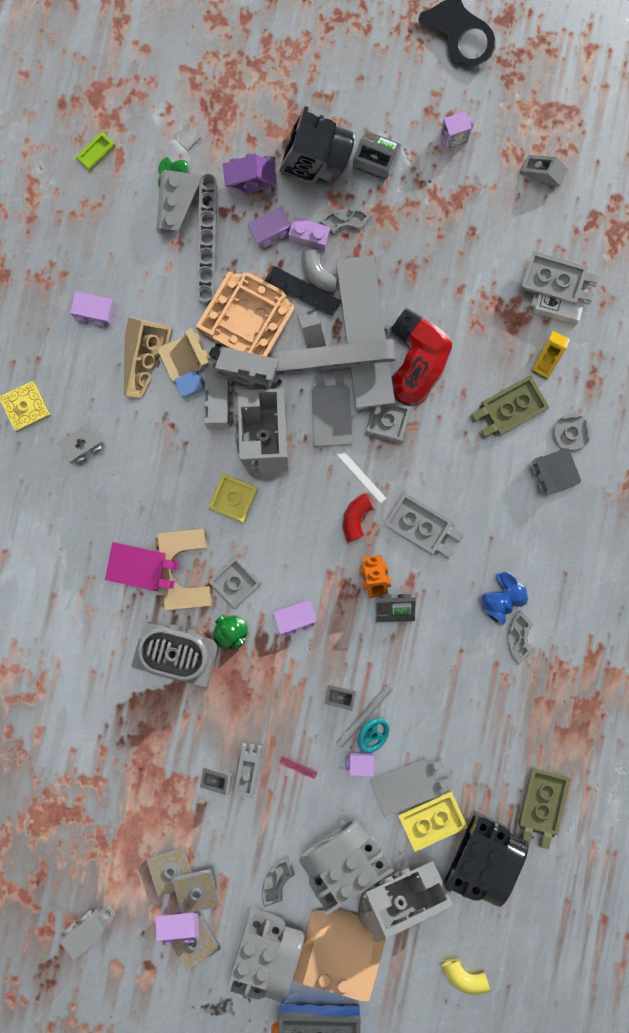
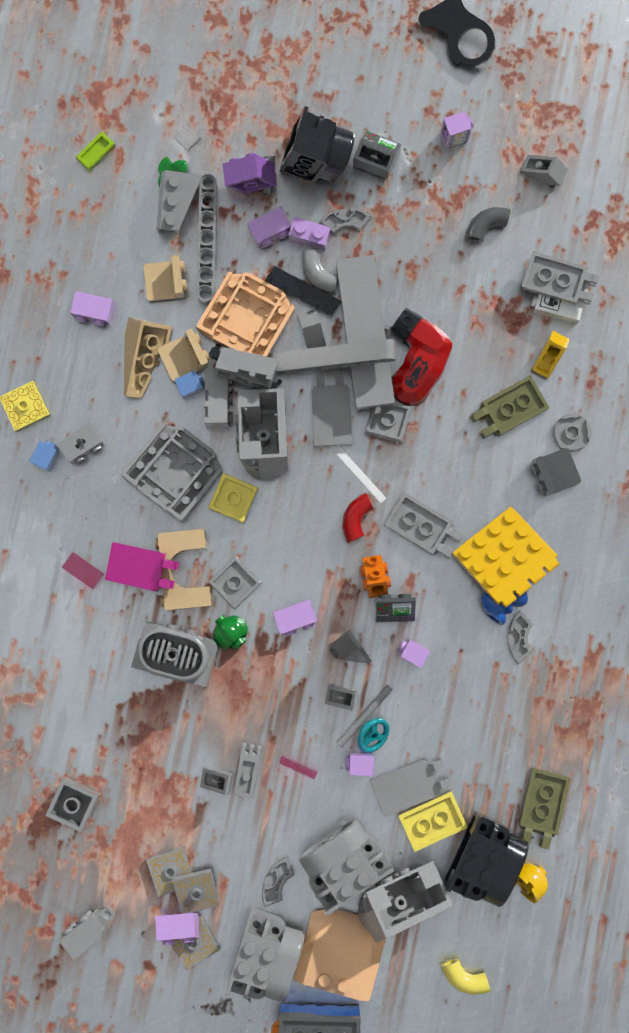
(44, 455): none -> medium blue brick
(73, 804): none -> light grey brick
(83, 570): none -> clear pink tile
(165, 280): none -> tan bracket
(173, 470): none -> light grey wedge
(349, 649): none -> dark grey wedge
(413, 652): none -> lavender brick
(484, 220): none -> dark grey cylinder
(506, 557): none -> yellow hinge
(533, 882): none -> yellow cylinder

